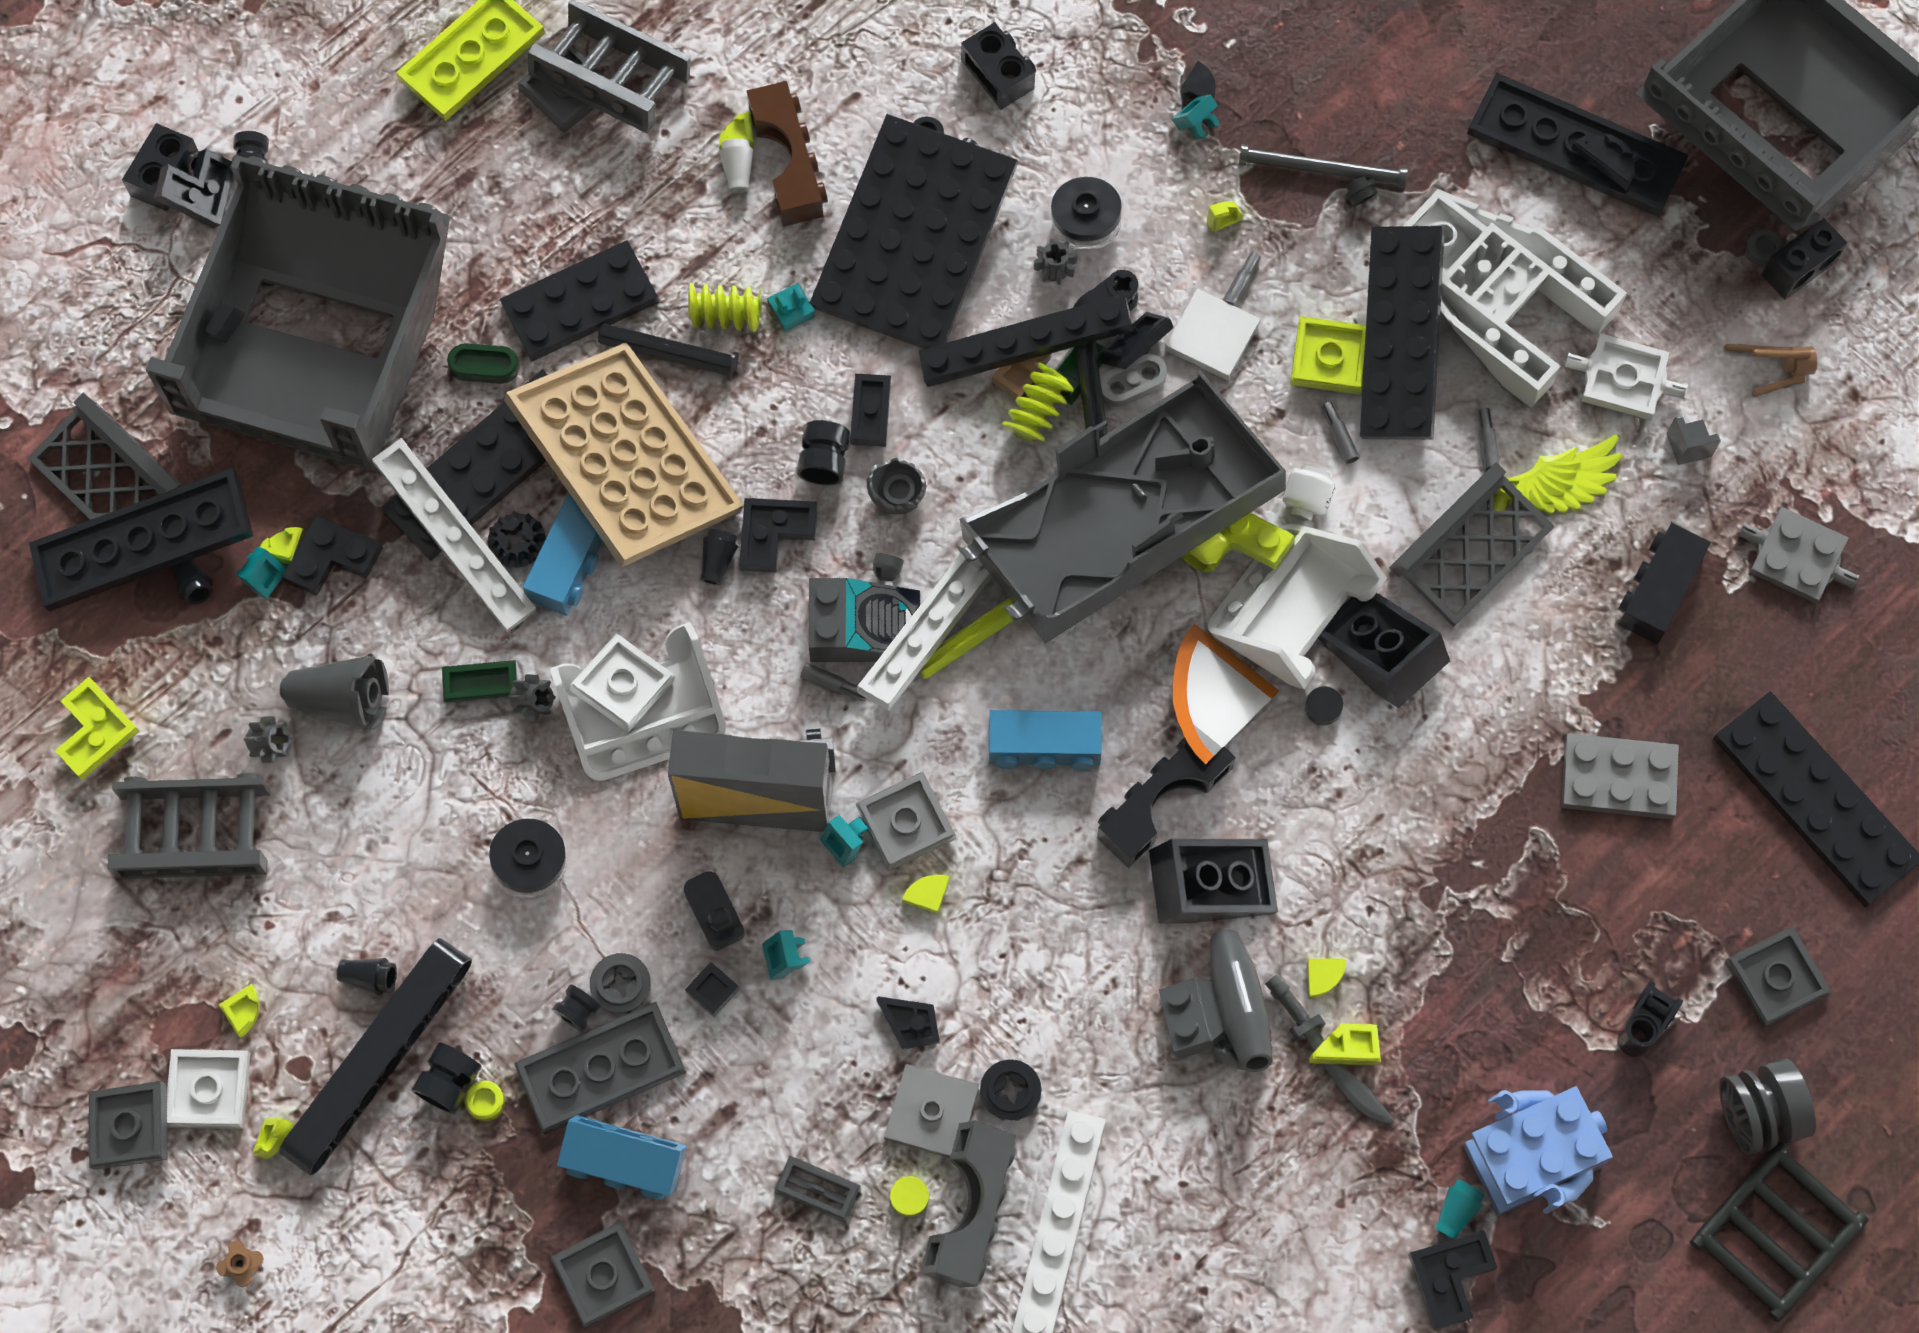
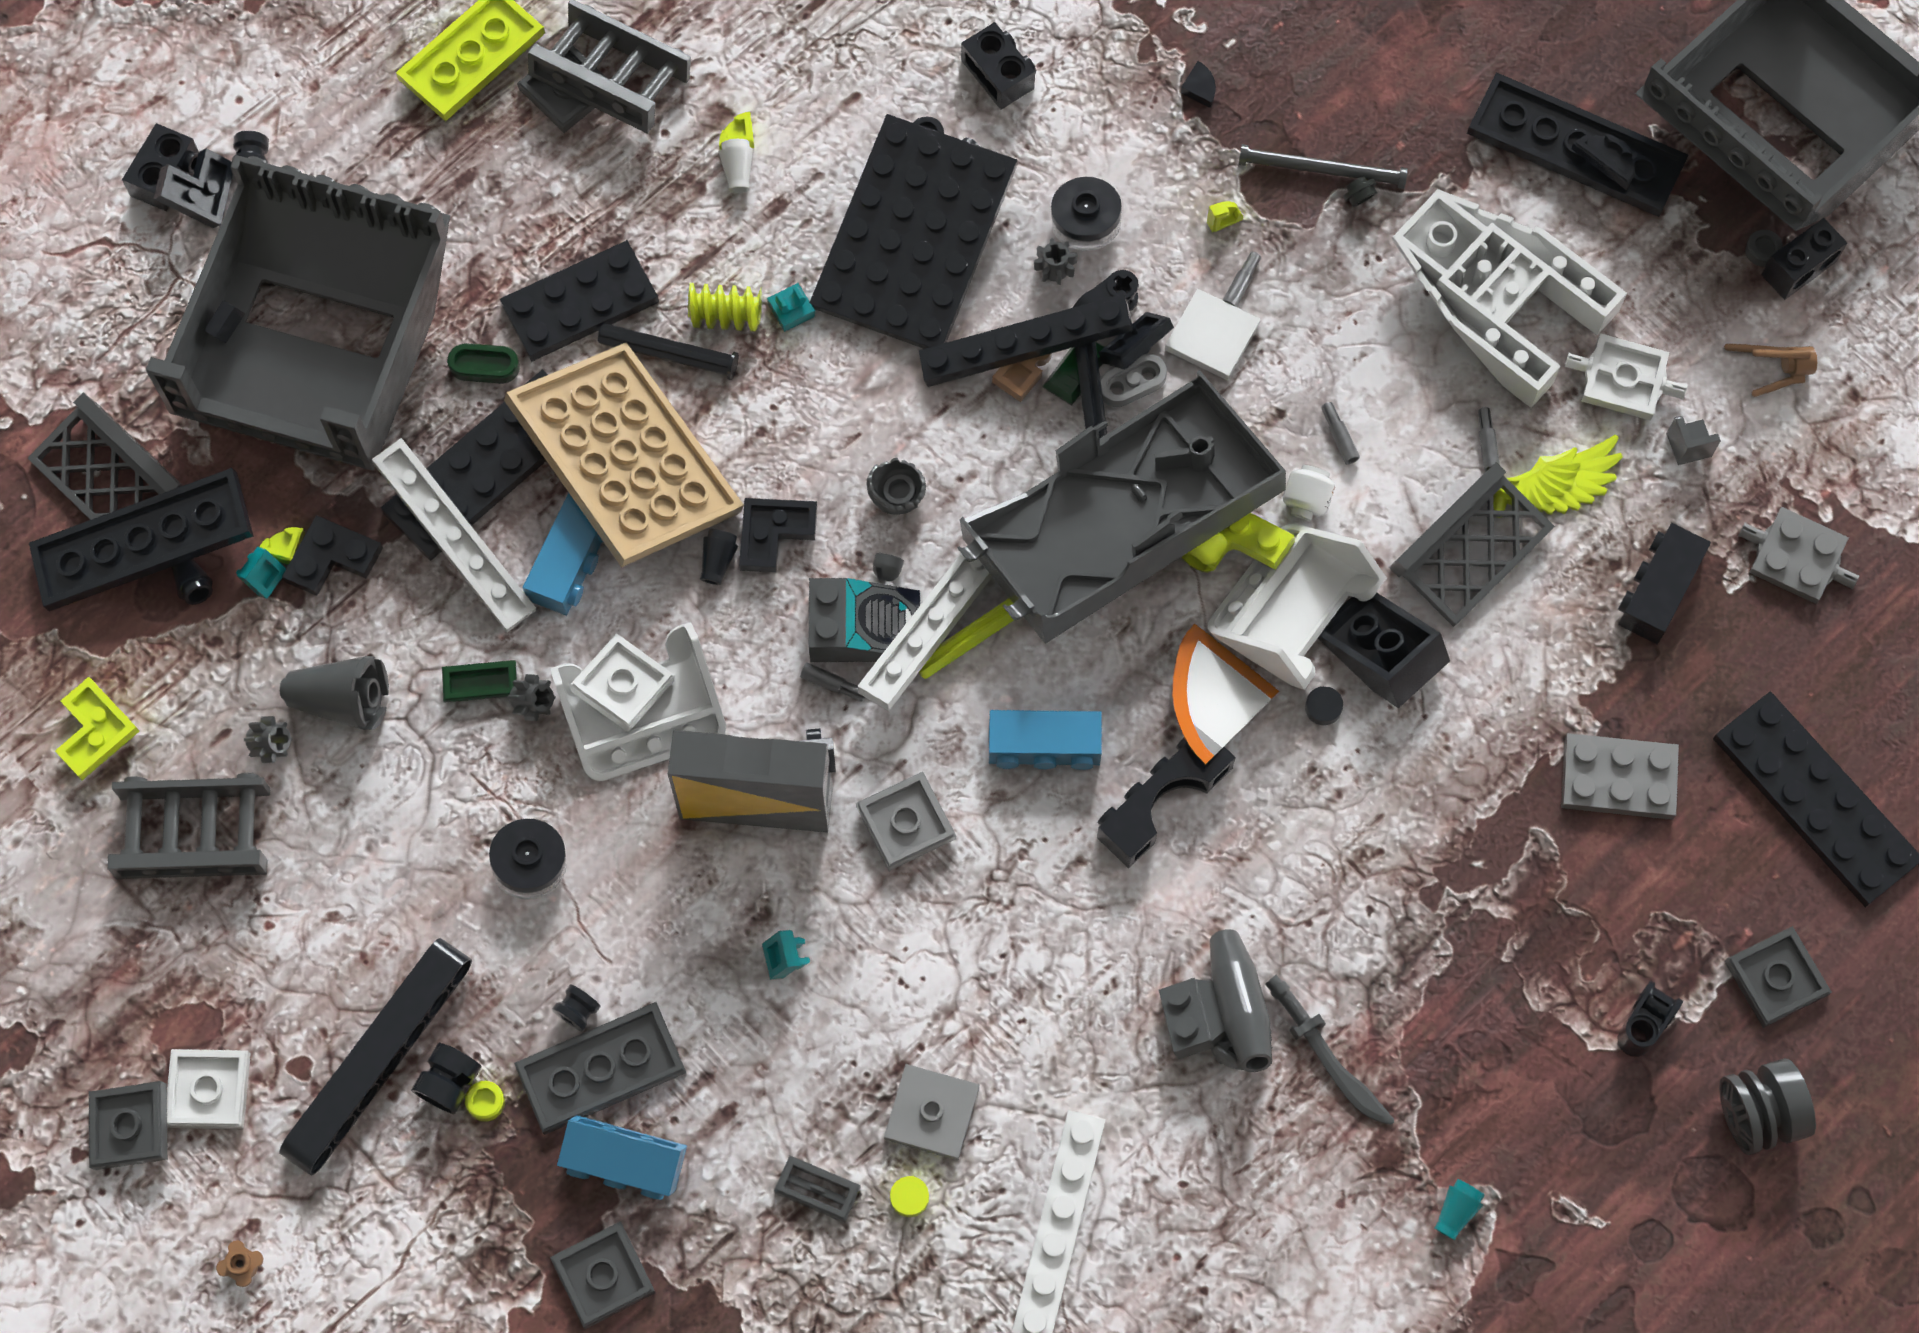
(242, 1010): neon yellow tile -> none
(271, 1137): neon yellow tile -> none
(371, 975): black cone -> none
(522, 553): black gear -> none
(604, 976): dark grey gear -> none
(712, 989): black plate -> none
(713, 910): black piece -> none
(775, 118): reddish brown arch -> none
(823, 452): black wheel -> none
(844, 839): teal tile -> none
(870, 410): black plate -> none
(910, 1022): black piece -> none
(927, 893): neon yellow tile -> none
(983, 1158): dark grey arch -> none
(1020, 1075): black gear -> none
(1038, 405): neon yellow piece -> none
(1193, 115): teal tile -> none
(1212, 880): black slope -> none
(1324, 975): neon yellow tile -> none
(1329, 355): neon yellow plate -> none
(1350, 1046): neon yellow tile -> none
(1402, 333): black plate -> none
(1440, 1274): black plate -> none
(1539, 1150): light blue torso -> none
(1803, 1277): pearl dark grey bar -> none

